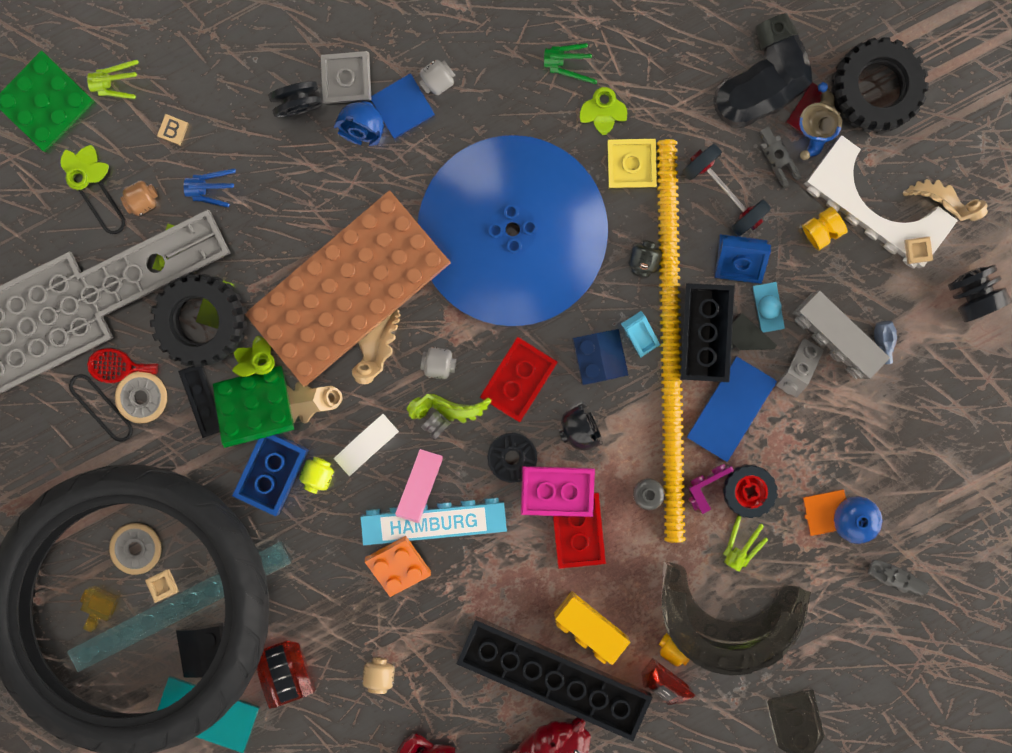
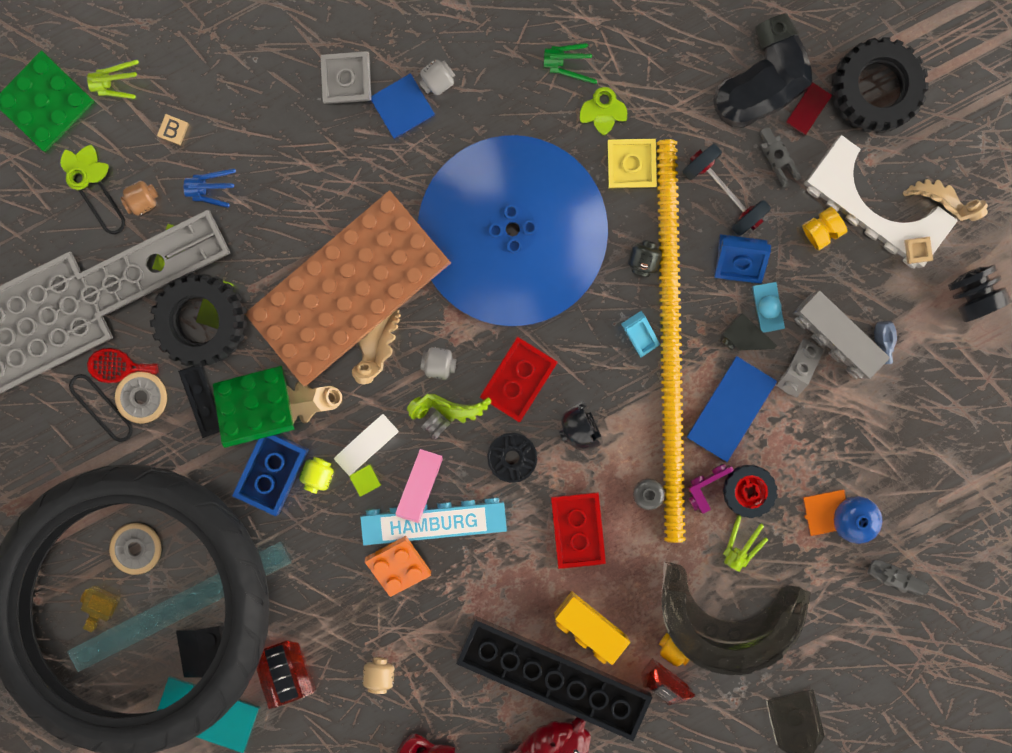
(162, 586): tan tile -> none
(251, 358): lime plate -> none
(295, 99): black wheel -> none
(360, 123): blue cylinder -> none
(365, 480): none -> lime tile
(557, 491): dark pink tile -> none
(600, 356): dark blue slope -> none
(707, 332): black slope -> none
(820, 122): dark tan piece -> none

